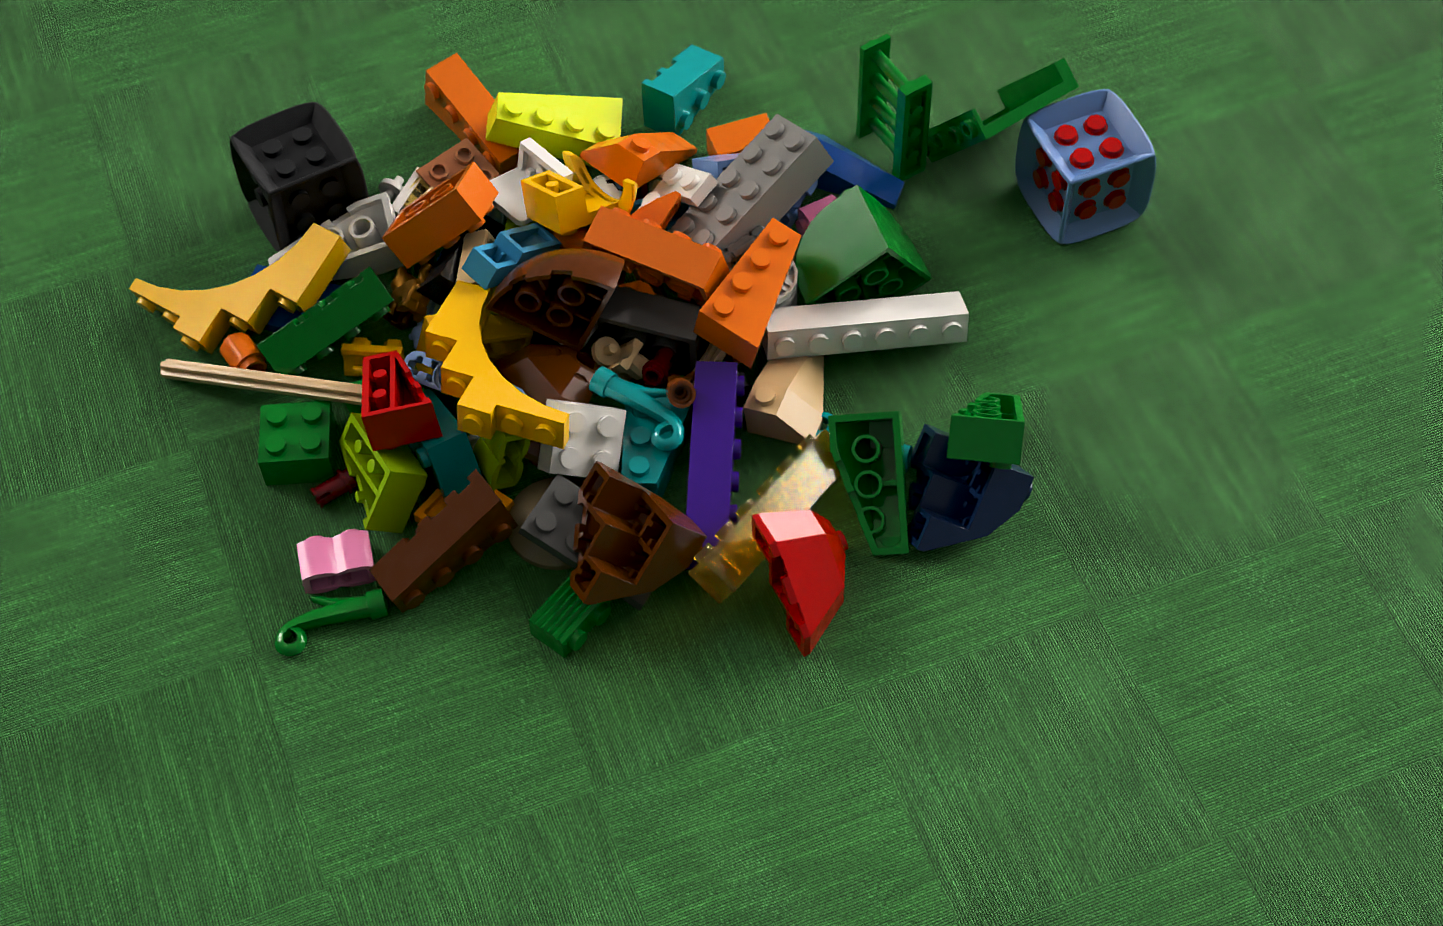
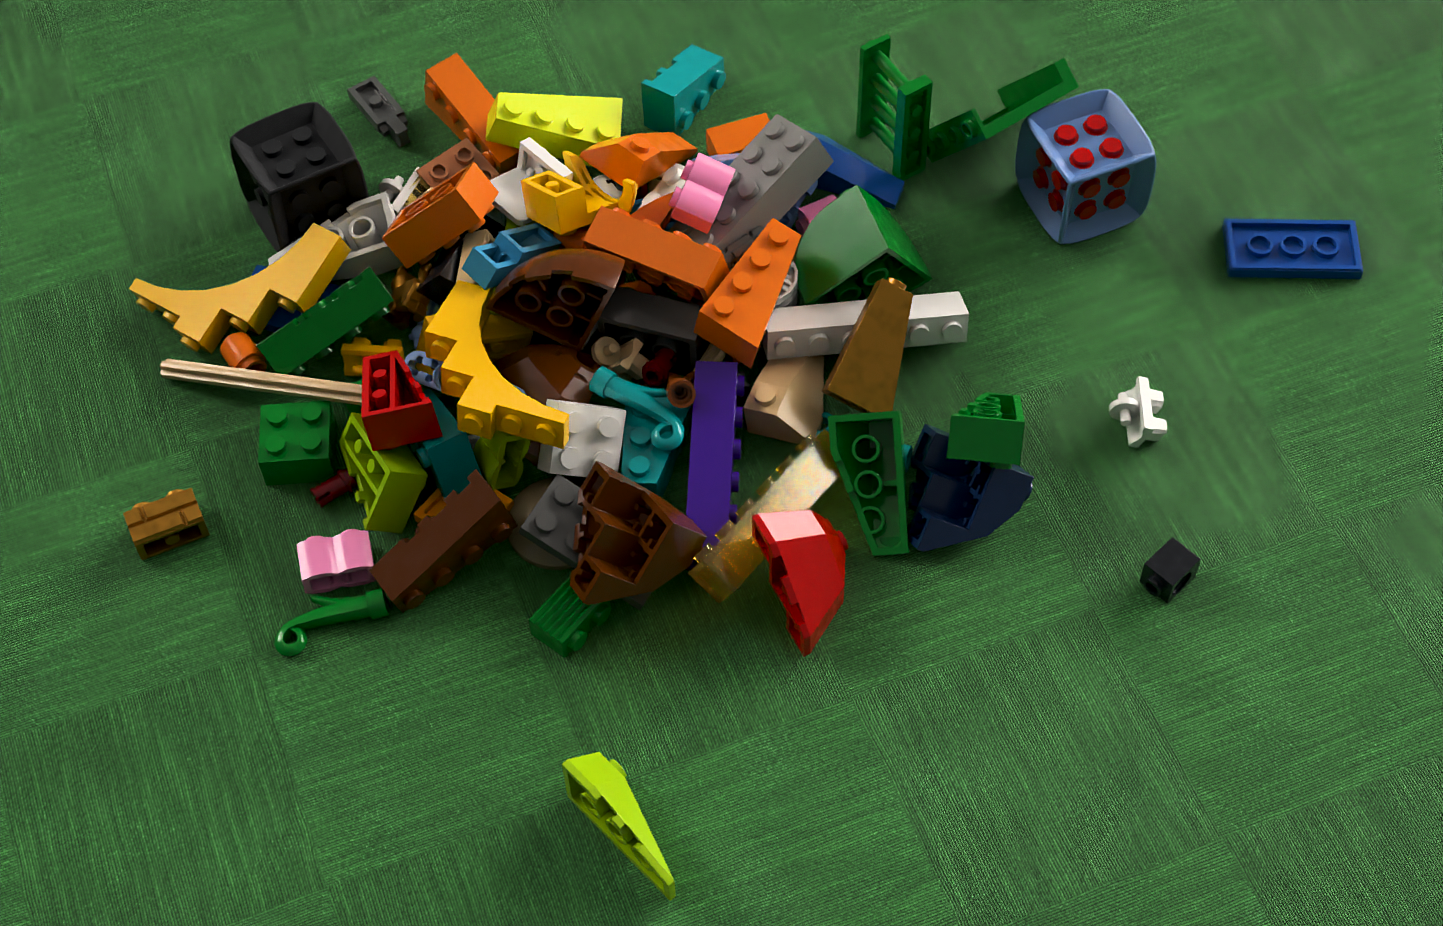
(165, 523): none -> pearl gold brick
(380, 109): none -> dark grey hinge
(606, 799): none -> lime wedge
(702, 192): none -> bright pink brick
(872, 355): none -> pearl gold slope
(1135, 412): none -> white hips
(1169, 570): none -> black brick
(1292, 248): none -> blue tile

